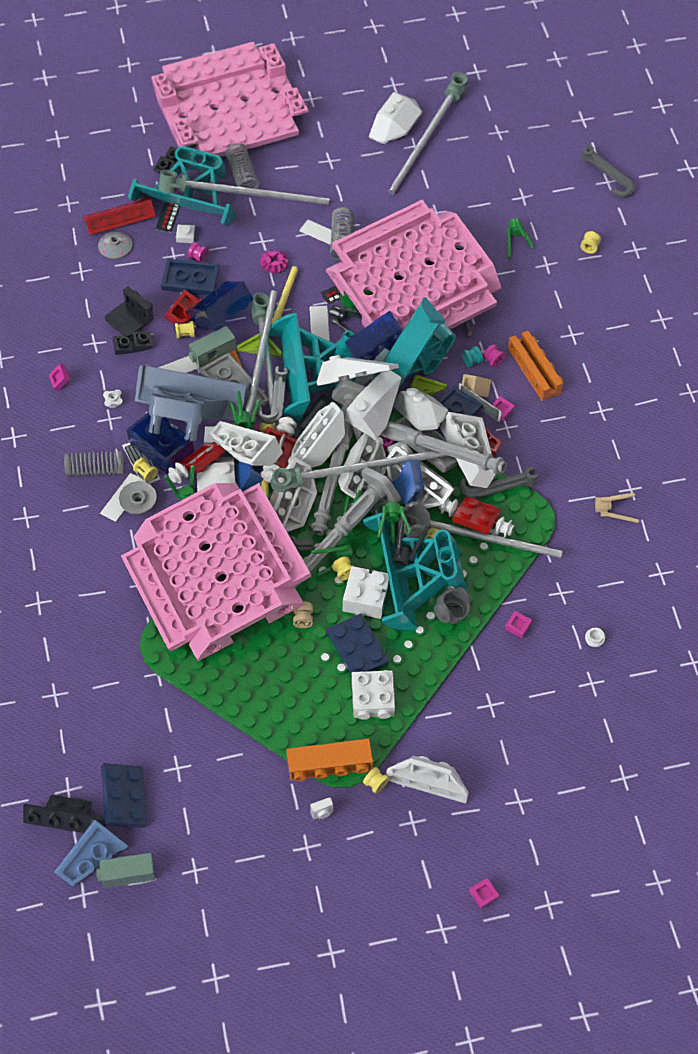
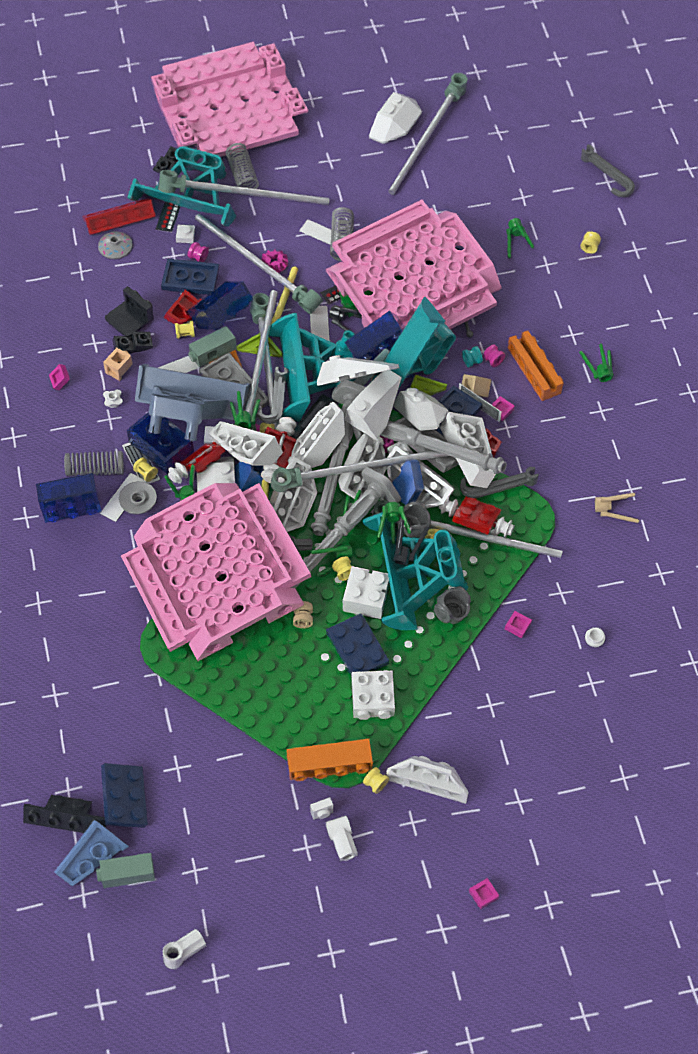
(68, 498): none -> clear blue brick
(117, 363): none -> light nougat brick
(184, 948): none -> white piece
(307, 299): none -> flat silver piece
(340, 832): none -> white piece
(604, 370): none -> green plant

